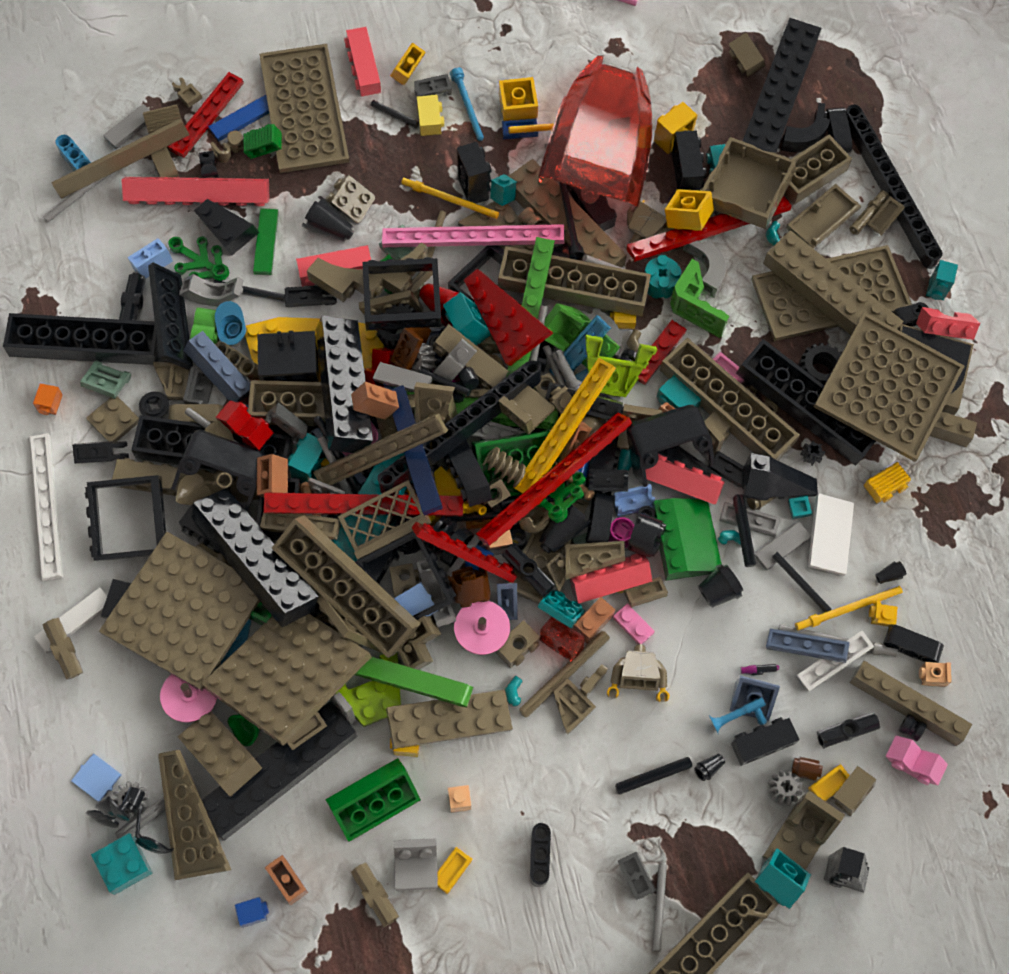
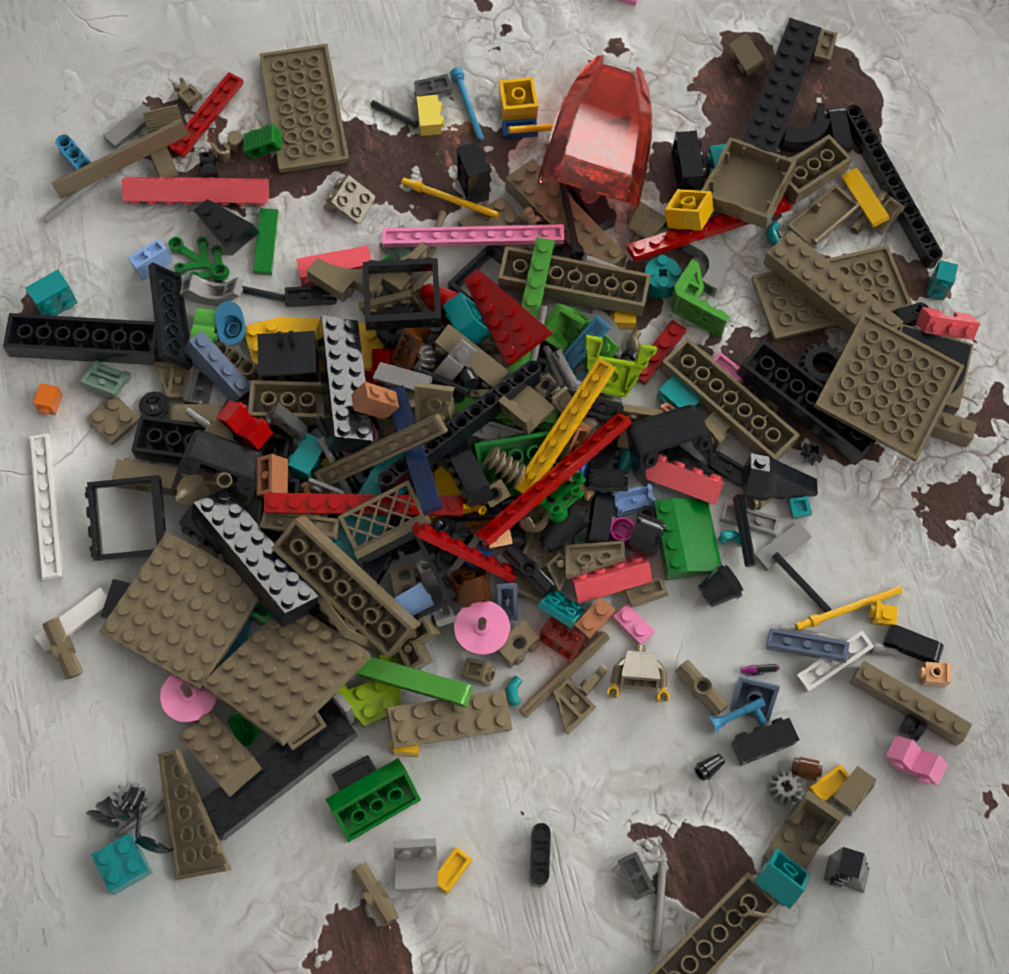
(52, 294): none -> teal brick
(96, 777): light blue piece -> none
(98, 451): black hinge -> none
(133, 297): black piece -> none
(240, 118): blue tile -> none
(252, 912): blue brick -> none
(286, 880): nougat brick -> none
(327, 221): black cone -> none
(353, 772): none -> black tile
(363, 61): coral brick -> none
(408, 64): yellow brick -> none
(459, 798): light nougat brick -> none
(478, 671): none -> dark tan bracket
(503, 190): teal brick -> none
(653, 775): black axle -> none
(678, 119): yellow brick -> none
(710, 697): none -> dark tan piece
(825, 46): none -> dark tan plate
(830, 534): white tile -> none
(859, 726): black piece -> none
(865, 197): none -> yellow tile
(887, 483): yellow brick -> none
(891, 573): black cone -> none

